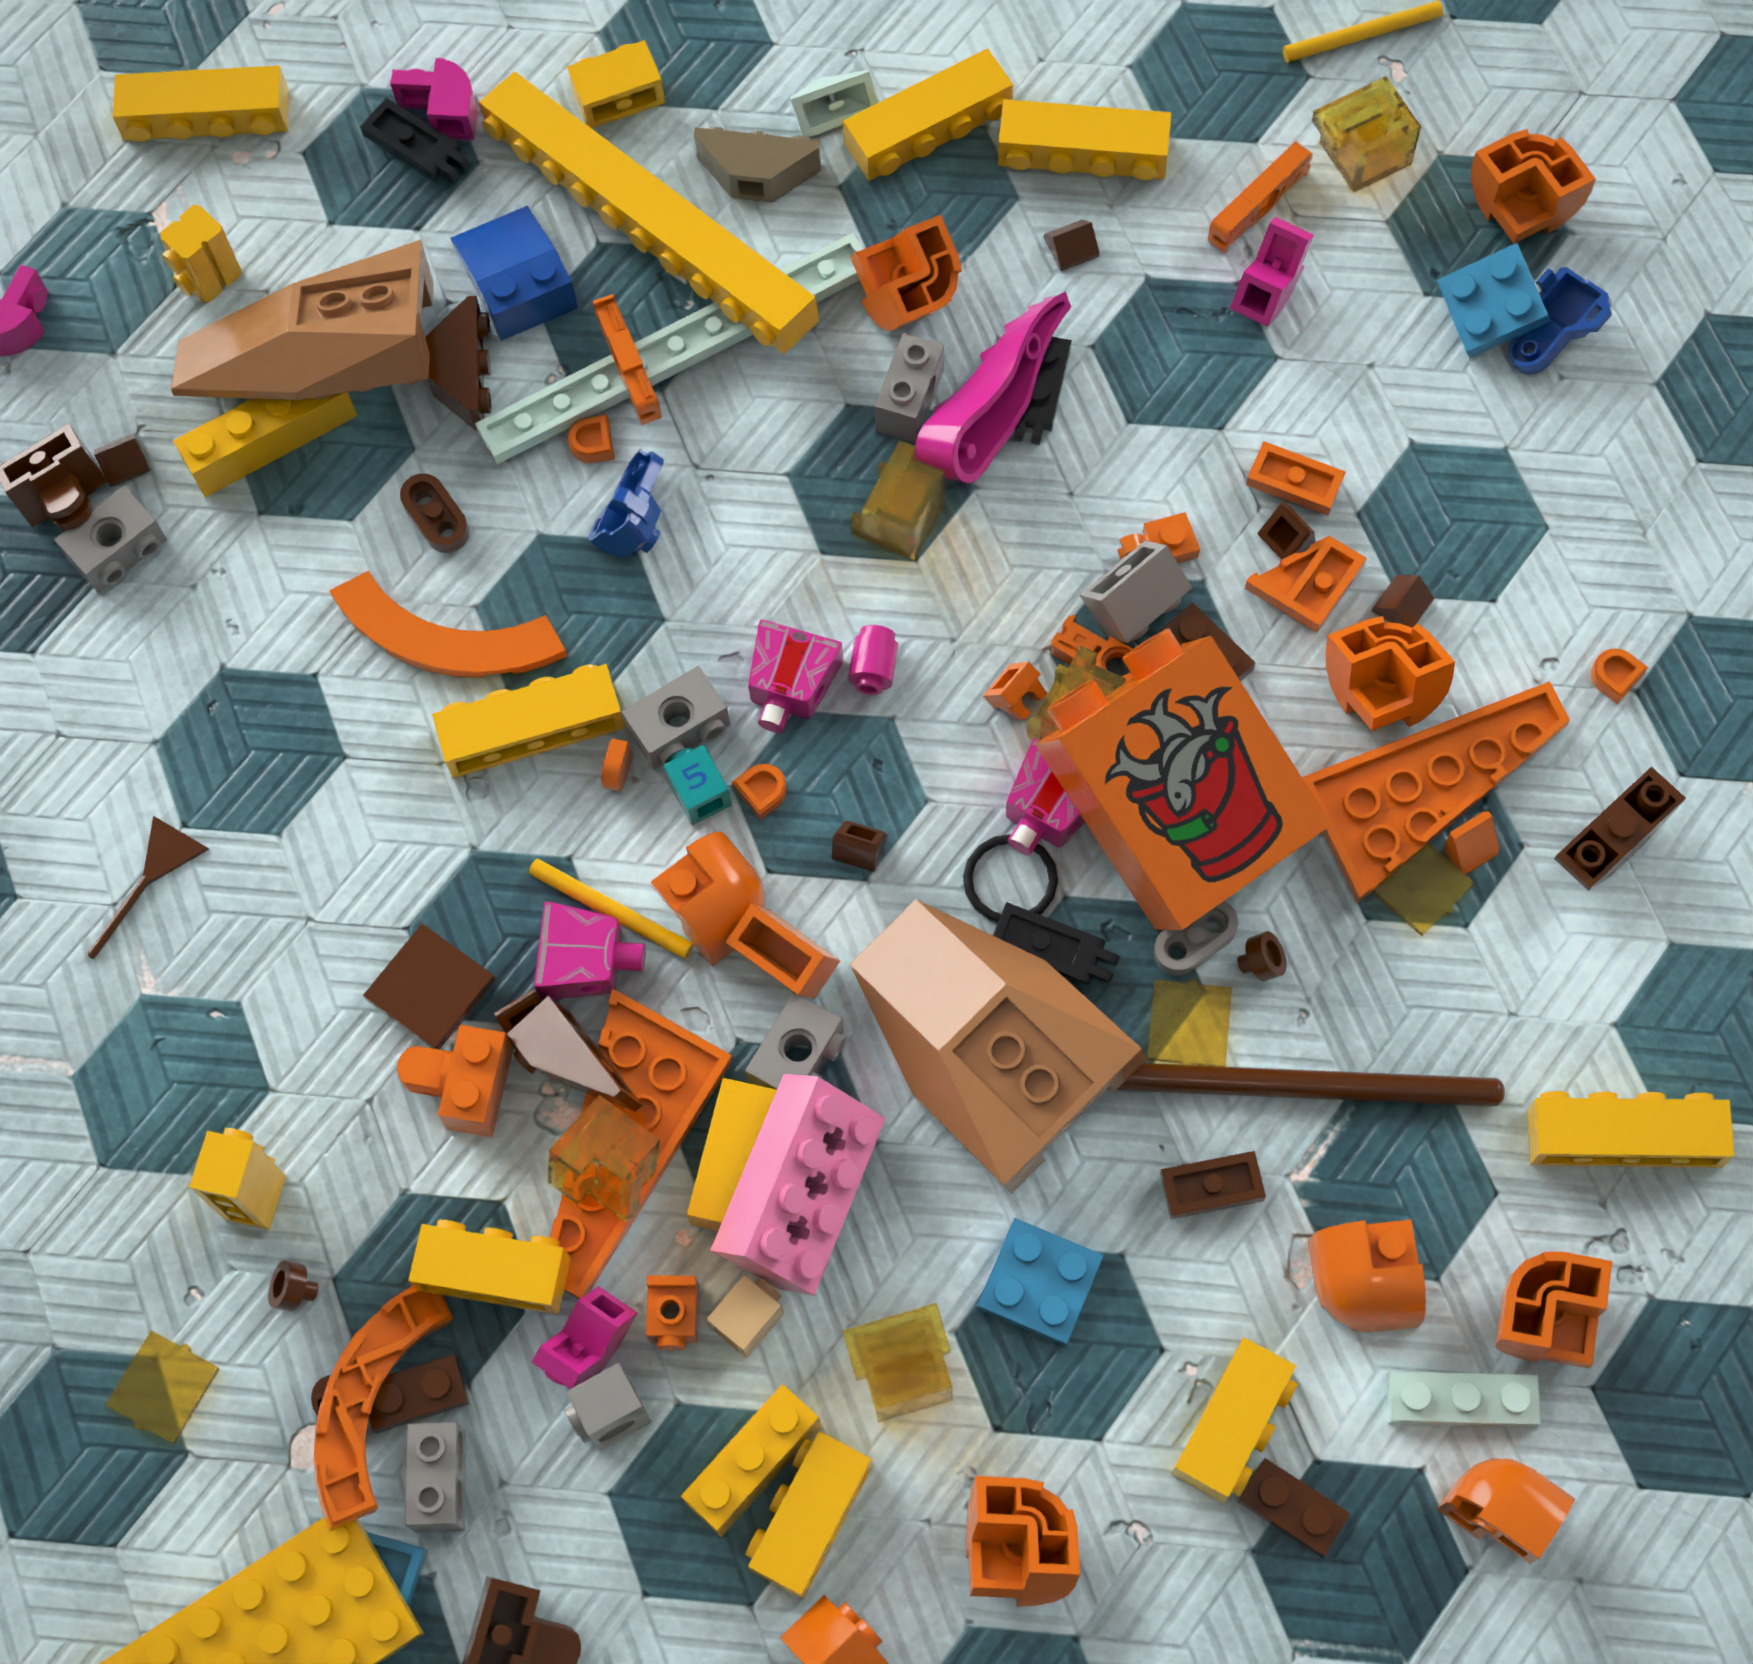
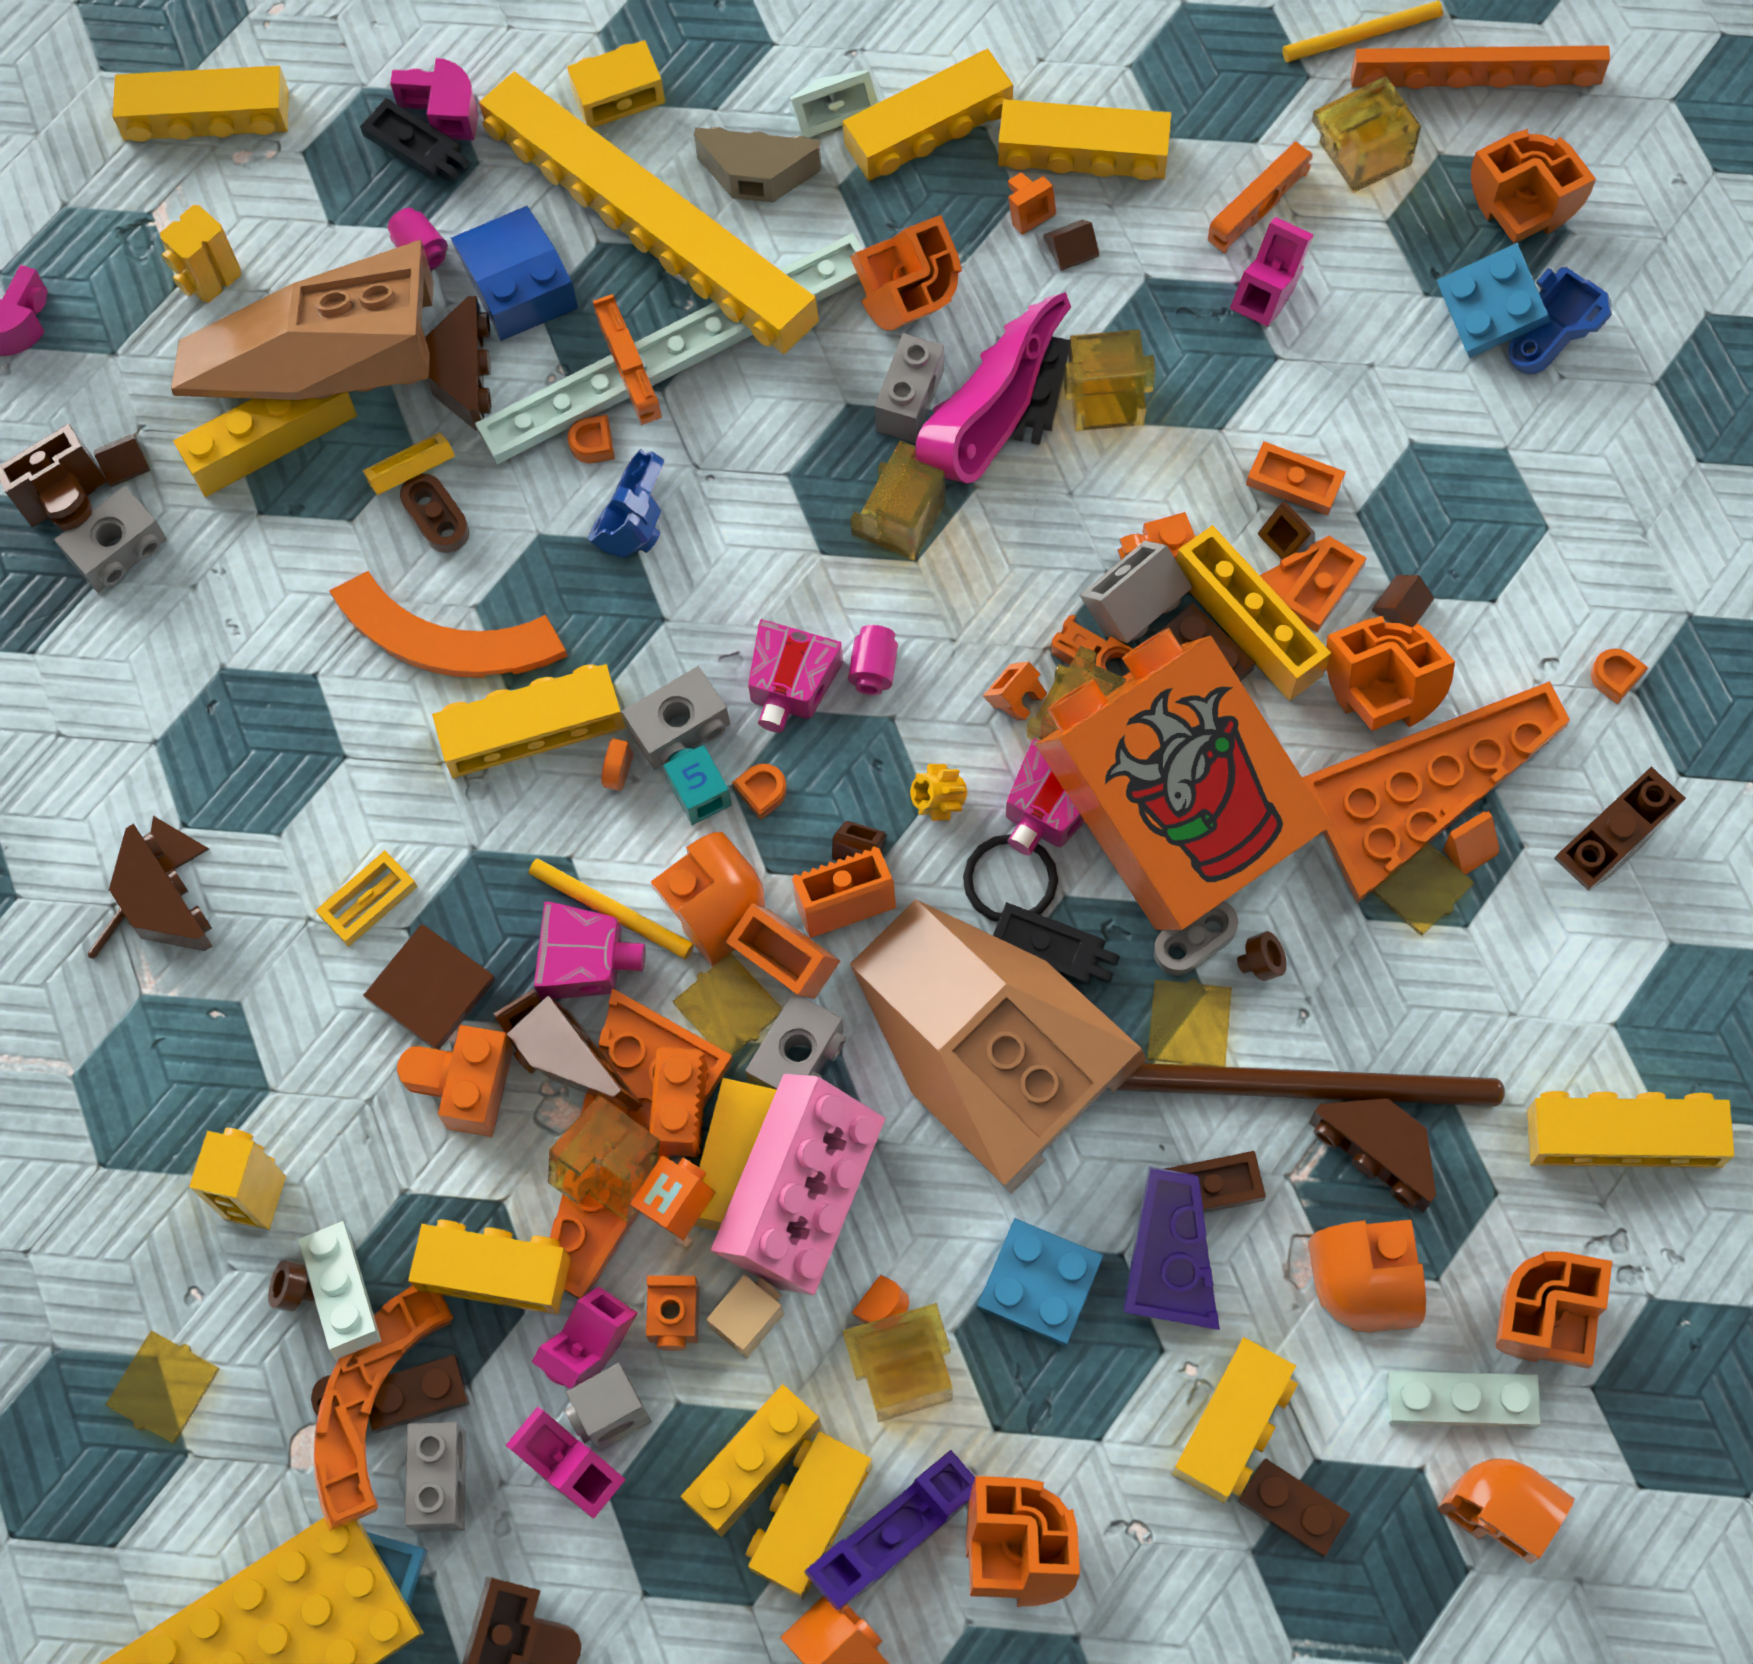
(153, 897): none -> reddish brown slope
(339, 1290): none -> light aqua plate
(378, 910): none -> yellow tile
(408, 463): none -> yellow tile
(412, 226): none -> dark pink brick
(565, 1462): none -> dark pink brick
(674, 1196): none -> orange brick
(678, 1100): none -> orange brick
(728, 1005): none -> clear yellow piece
(844, 892): none -> orange brick
(881, 1301): none -> orange tile
(893, 1532): none -> dark purple slope
(938, 792): none -> yellow gear
(1031, 202): none -> orange tile
(1108, 379): none -> clear yellow plate
(1170, 1255): none -> dark purple wing
(1252, 613): none -> yellow brick
(1382, 1144): none -> reddish brown slope
(1481, 66): none -> orange plate

